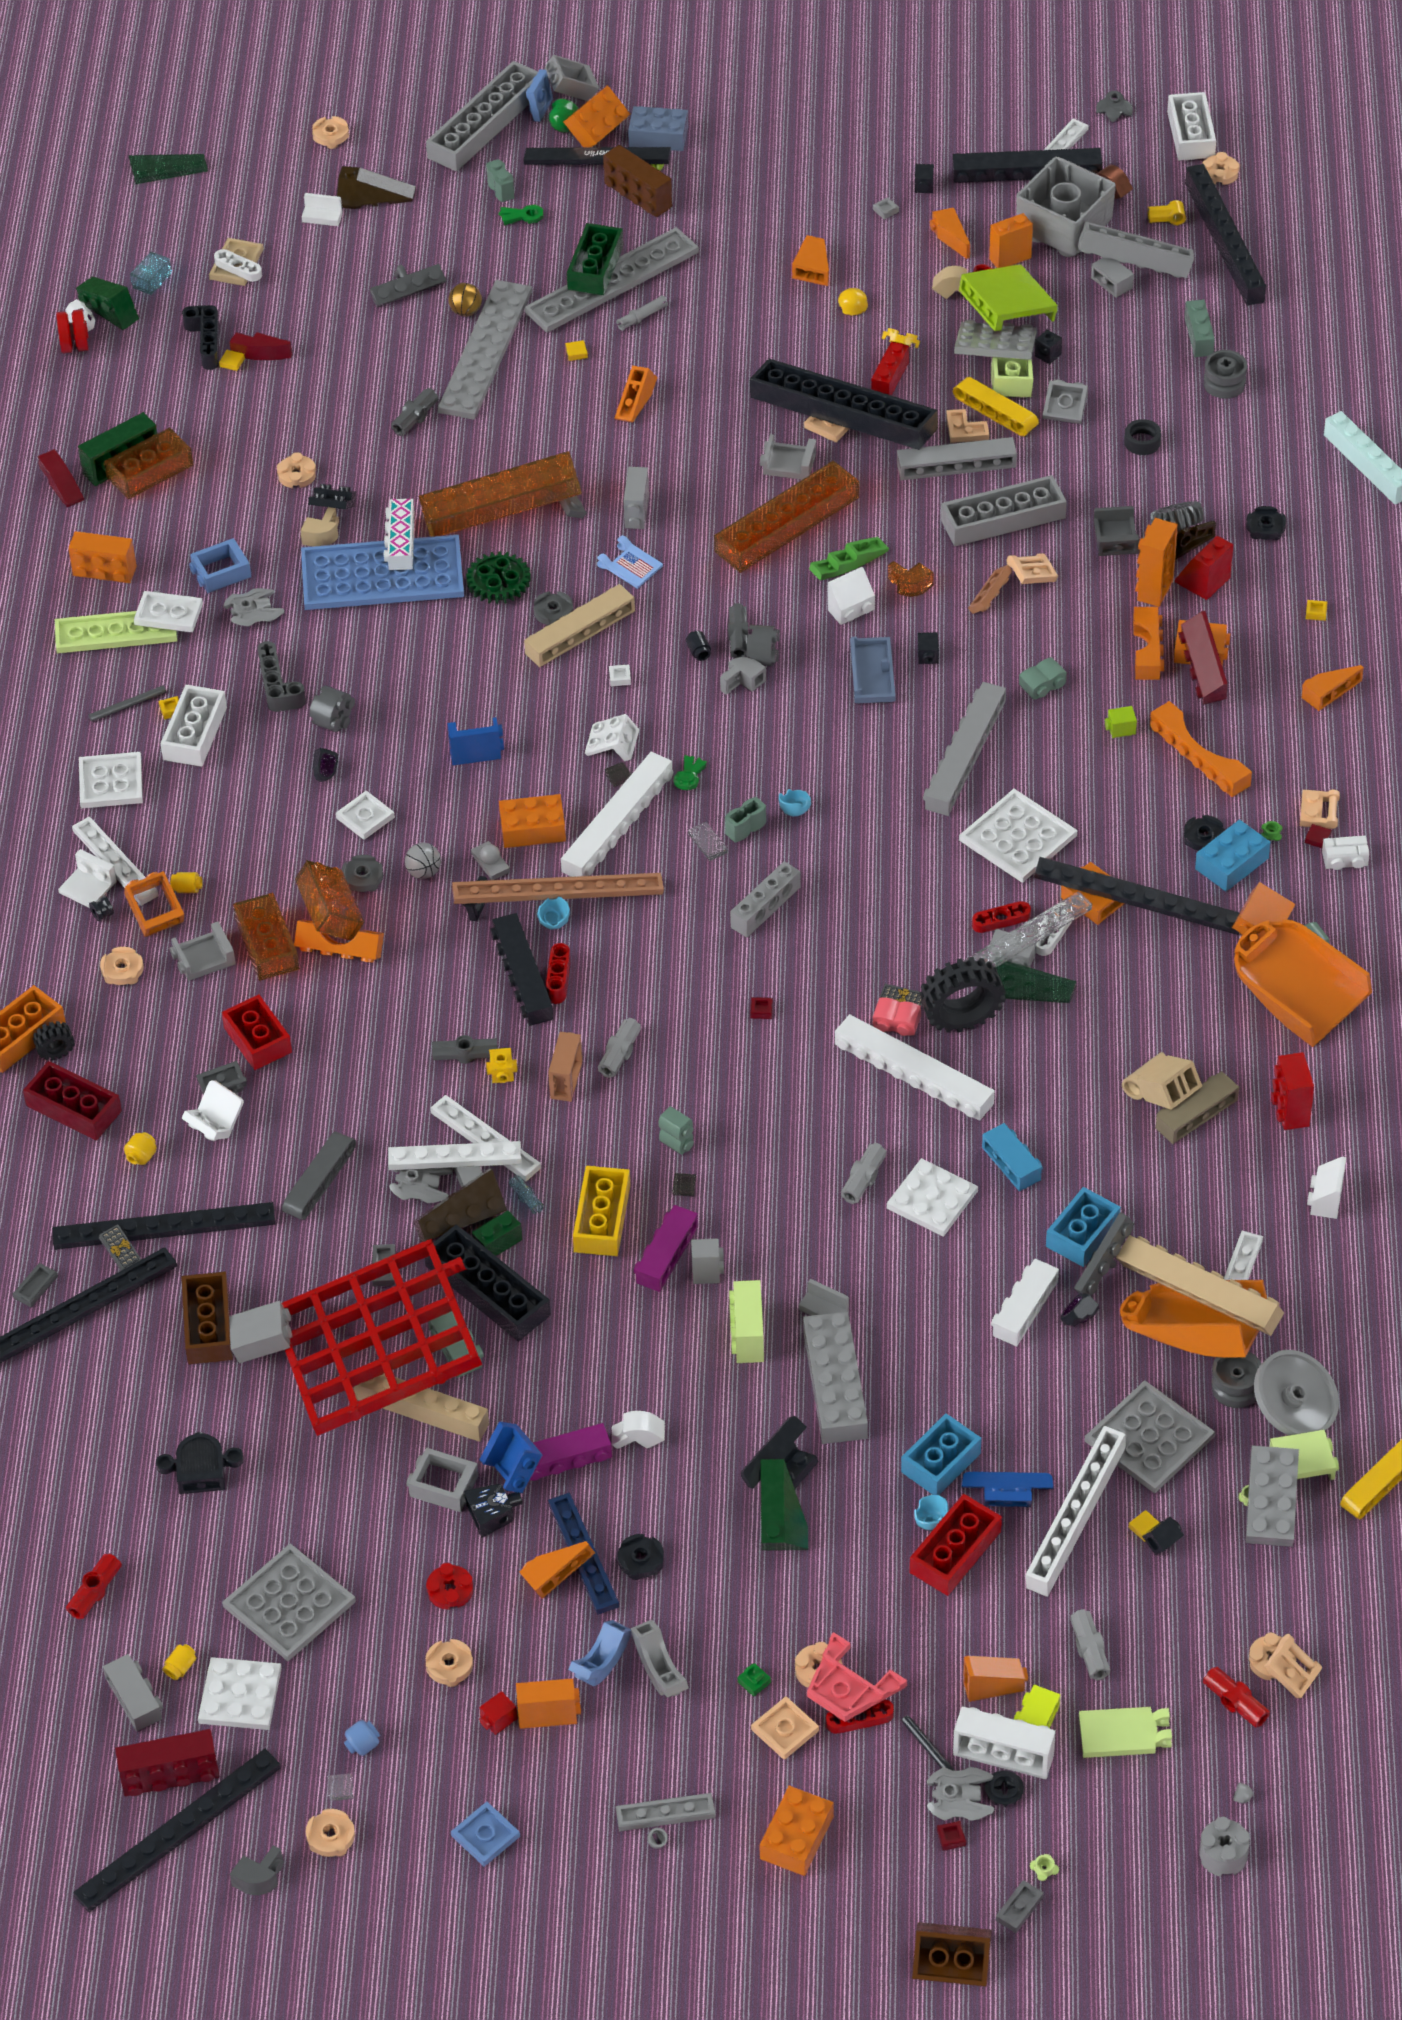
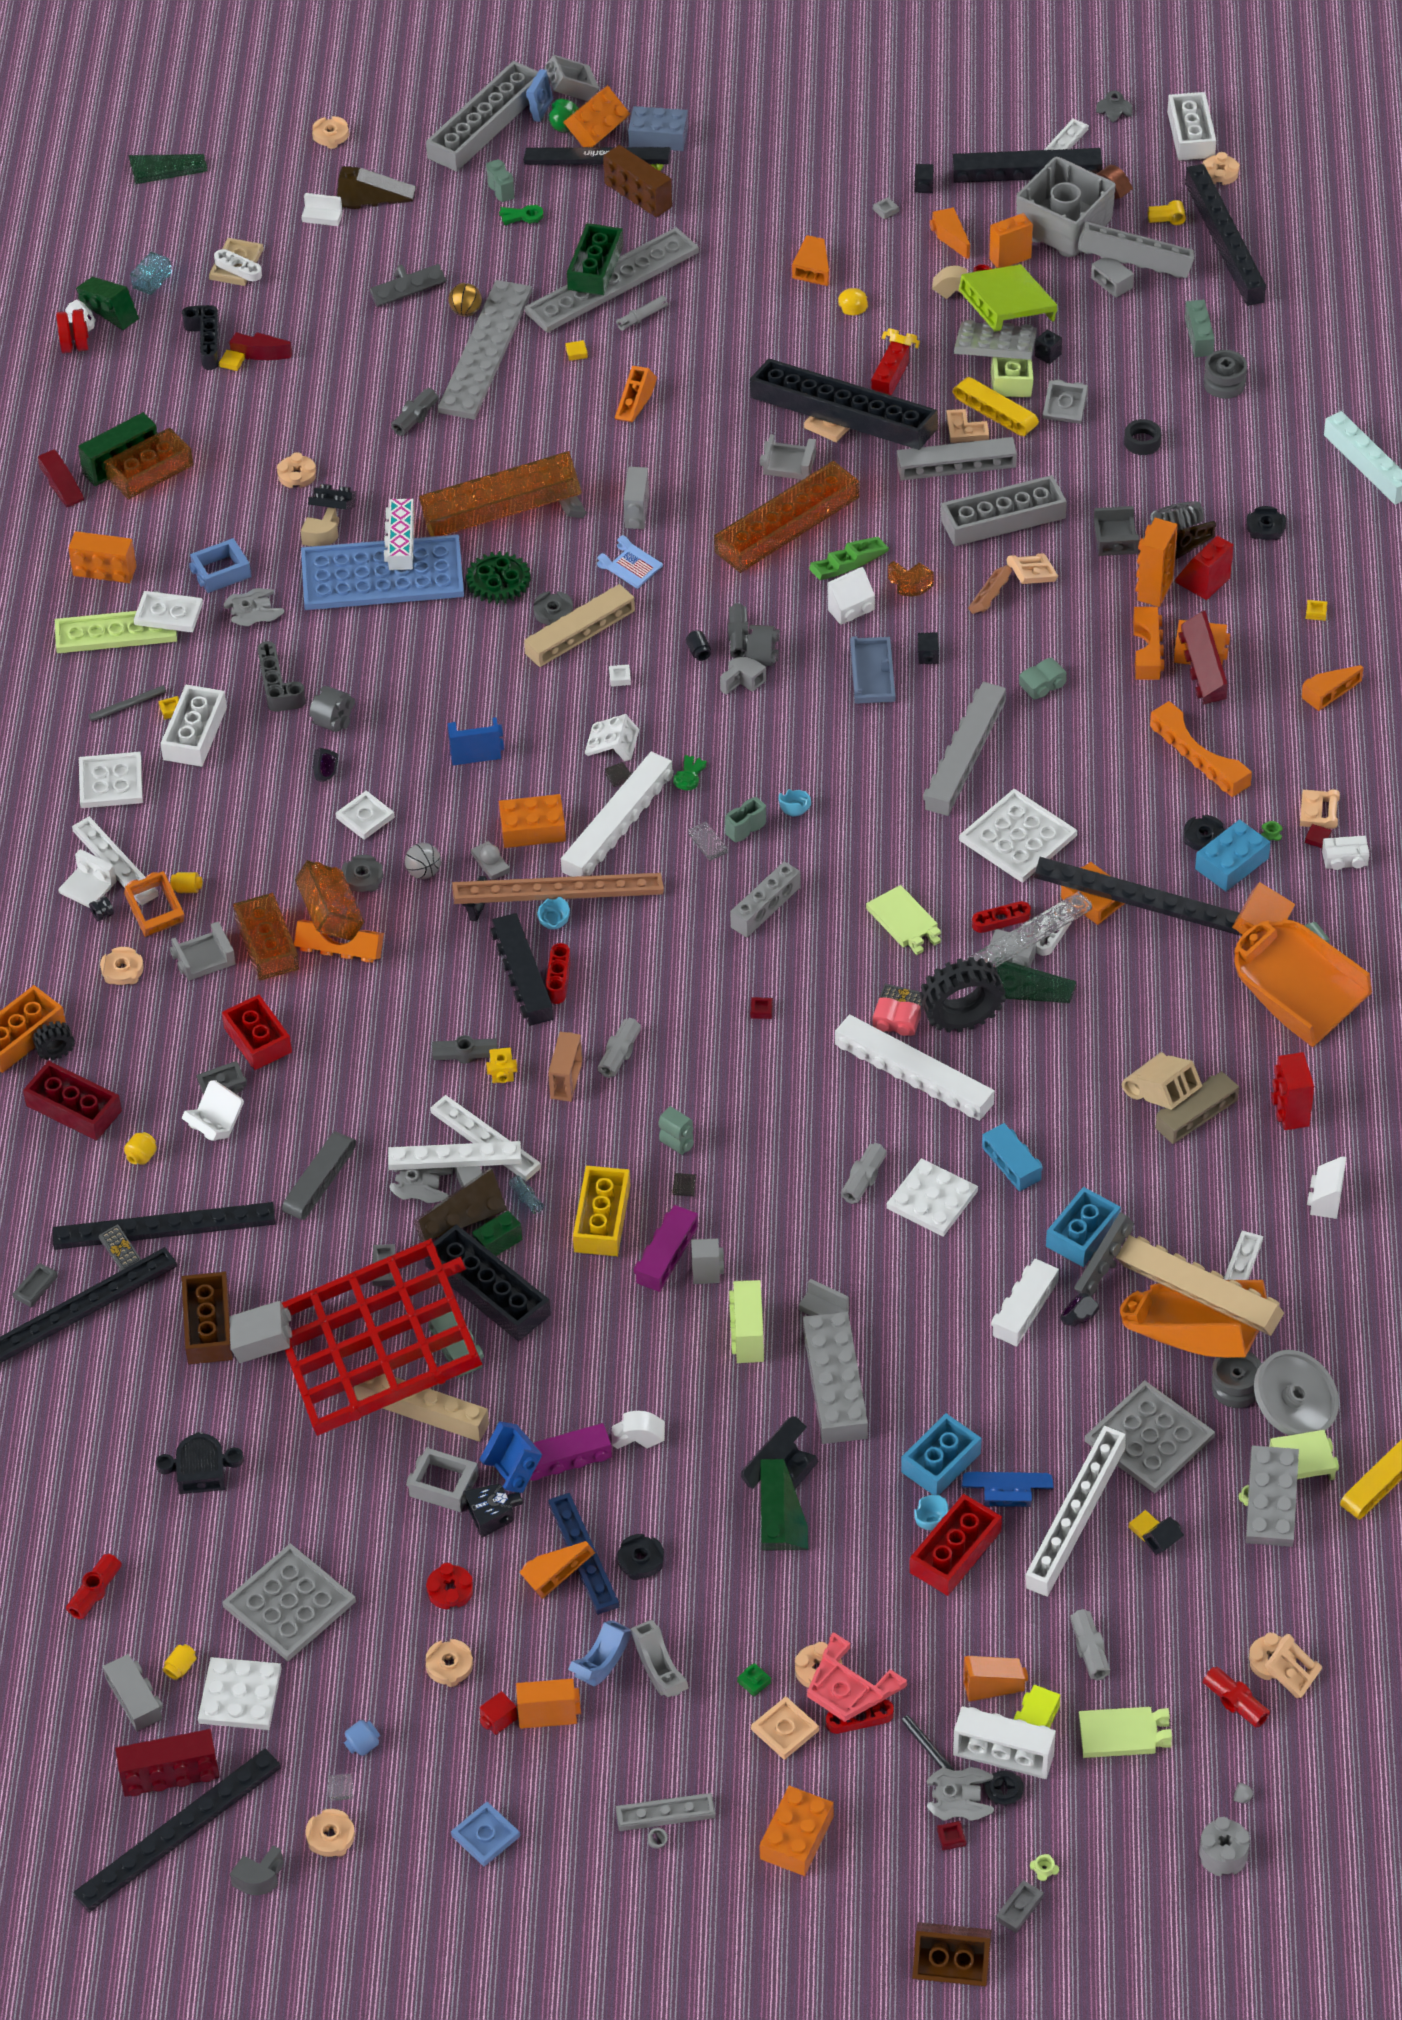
(904, 919): none -> yellowish green tile
(1121, 722): lime brick -> none

